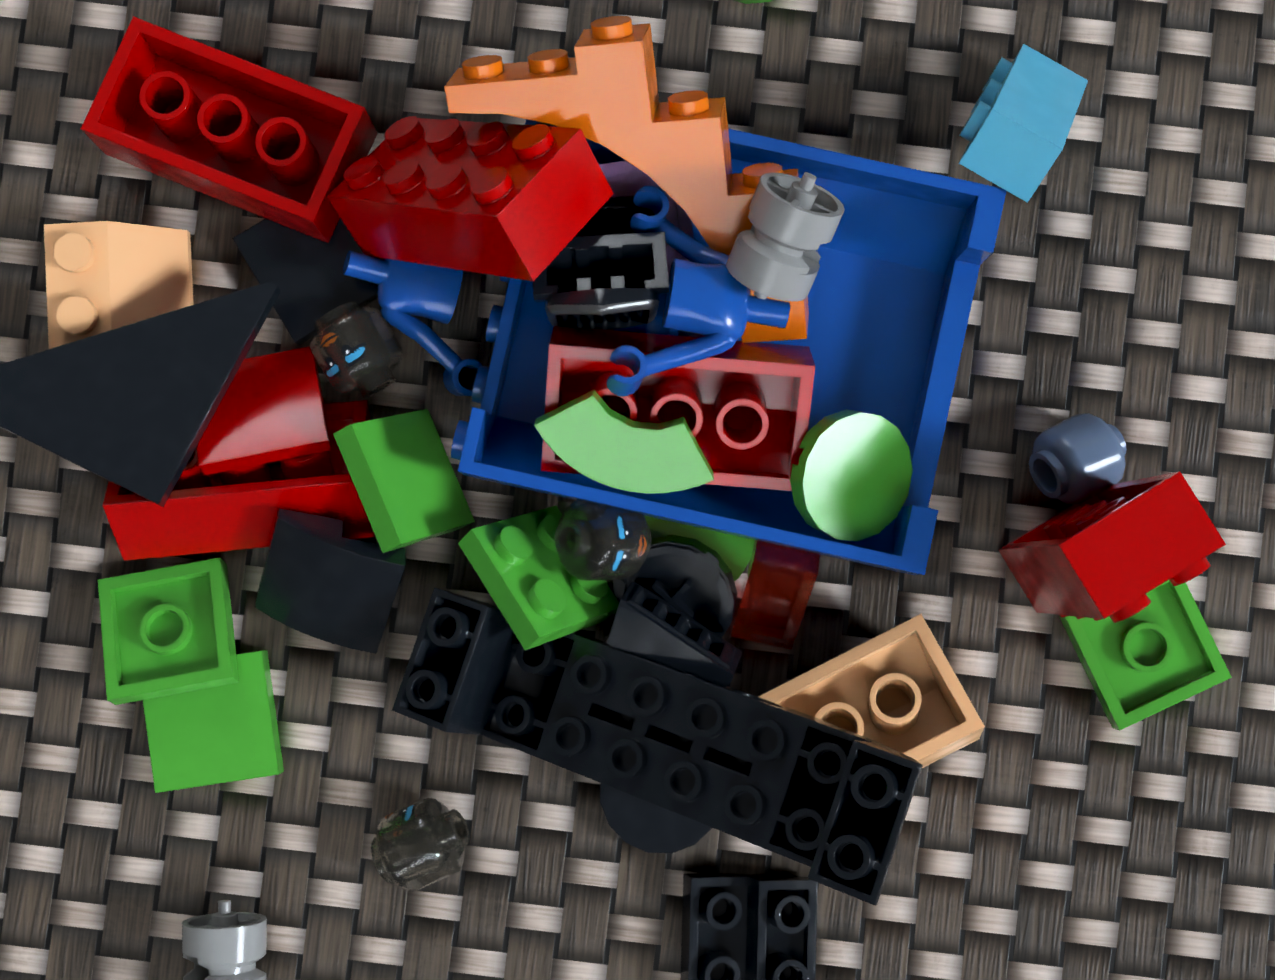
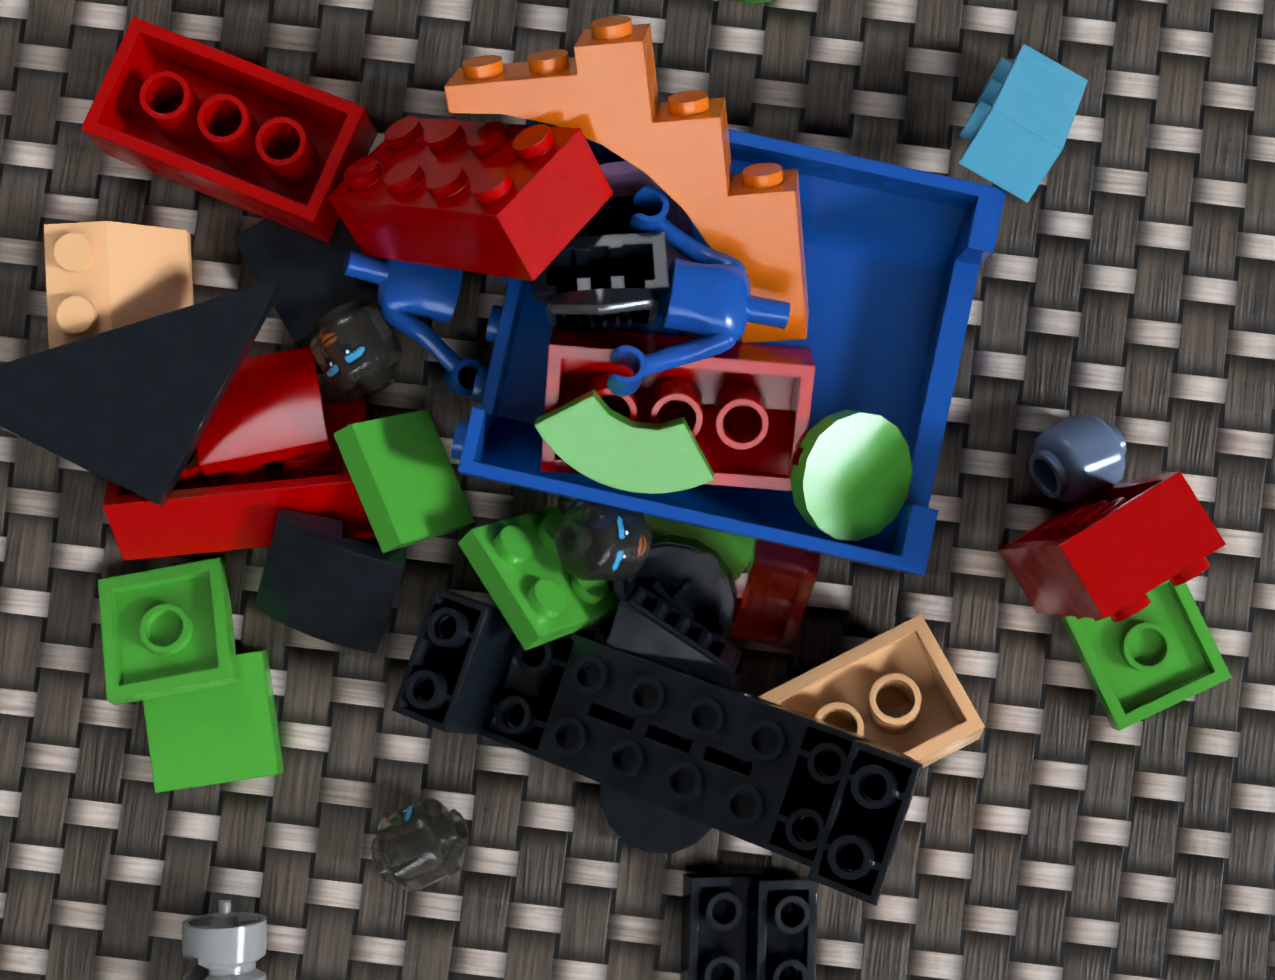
(788, 226): light grey wheel -> none

